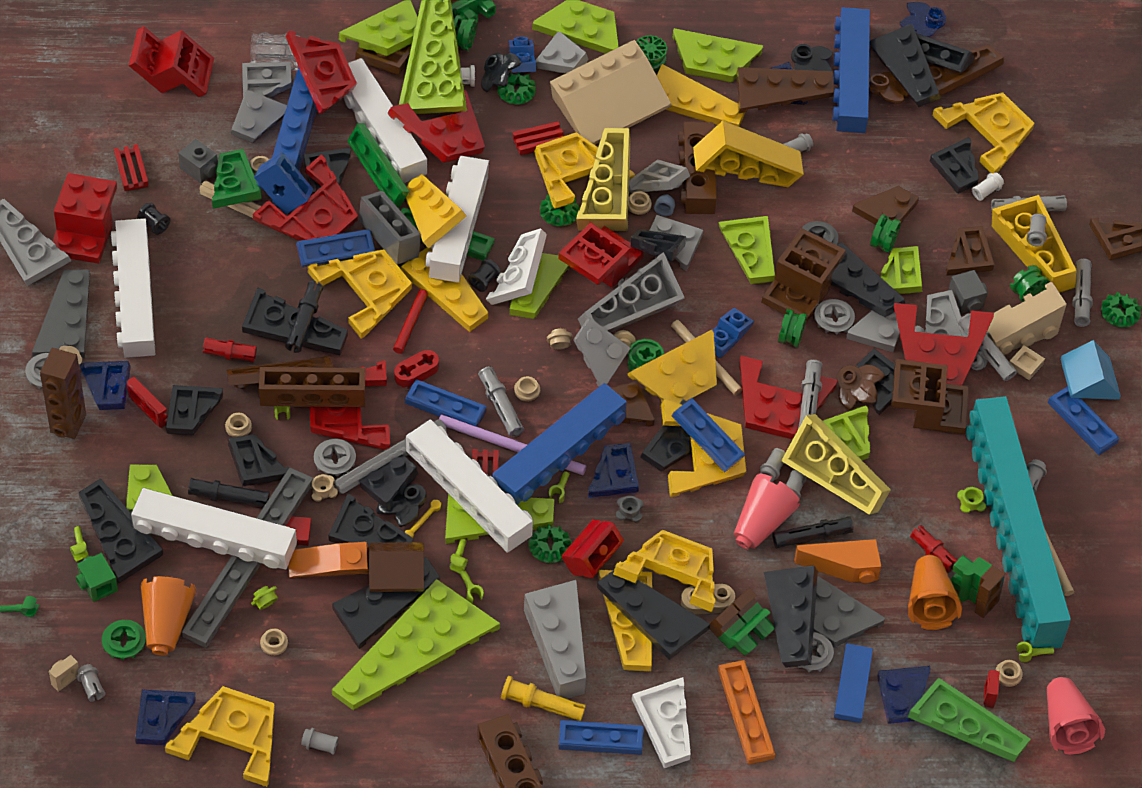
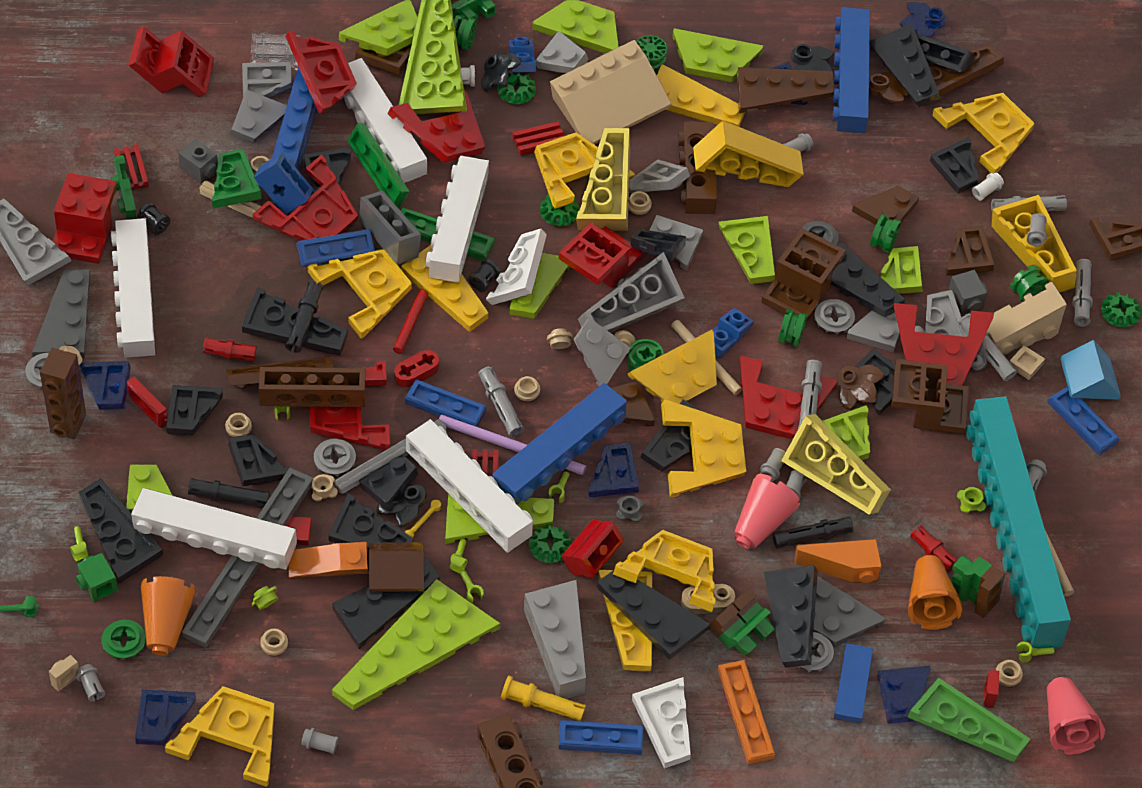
(125, 202): none -> green wing
(432, 210): yellow wing -> none
(664, 205): sand blue hinge -> none
(708, 435): blue tile -> none

